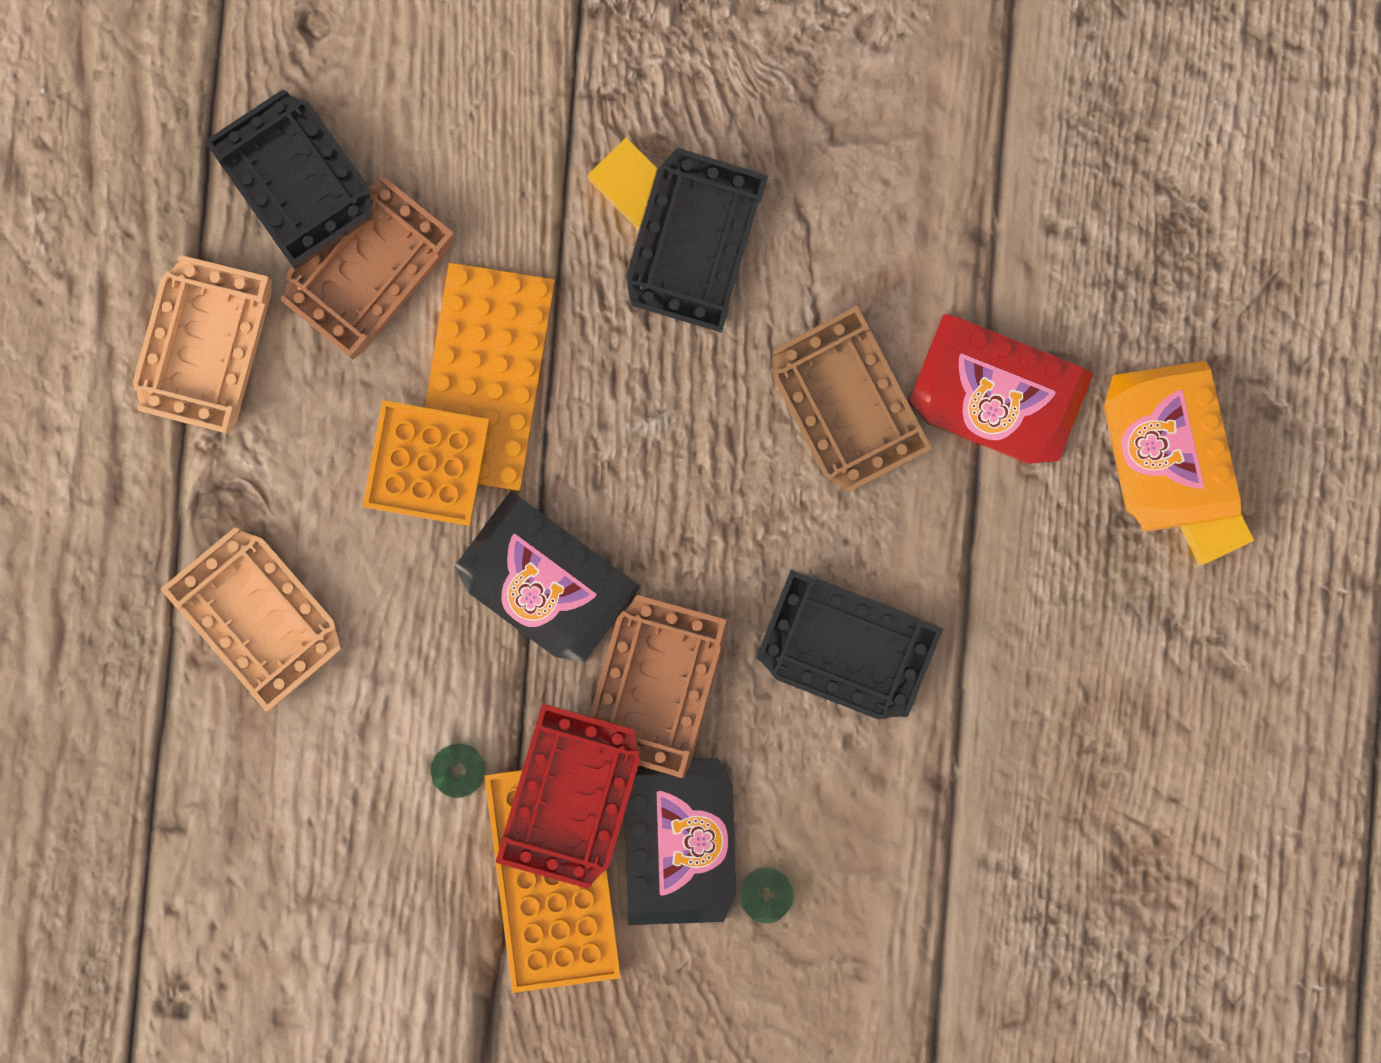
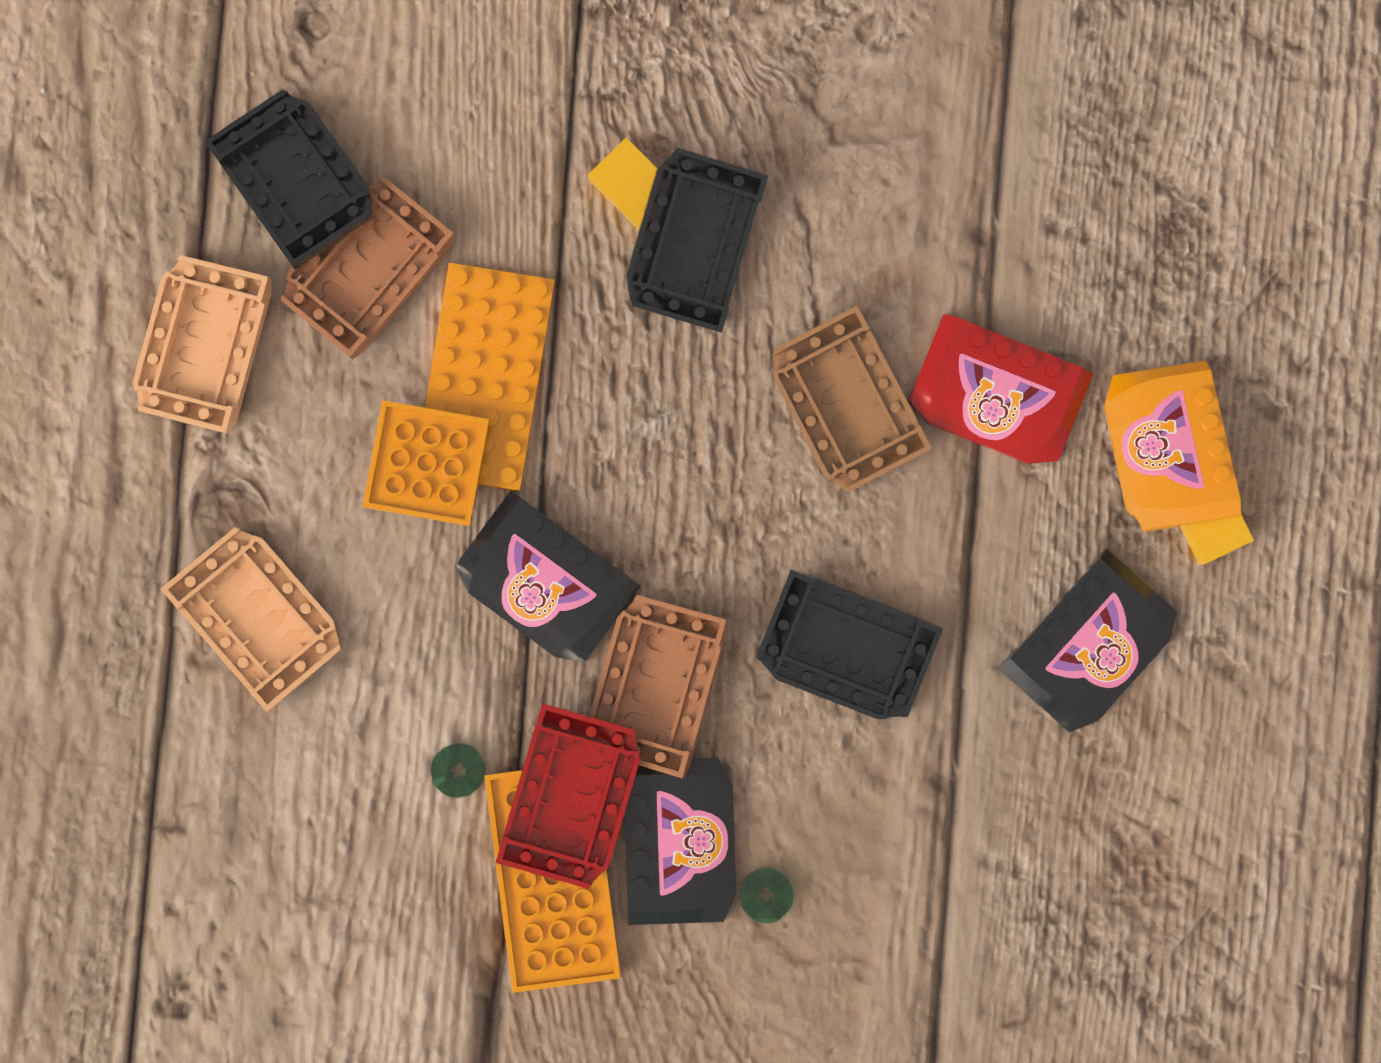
(1091, 644): none -> black slope

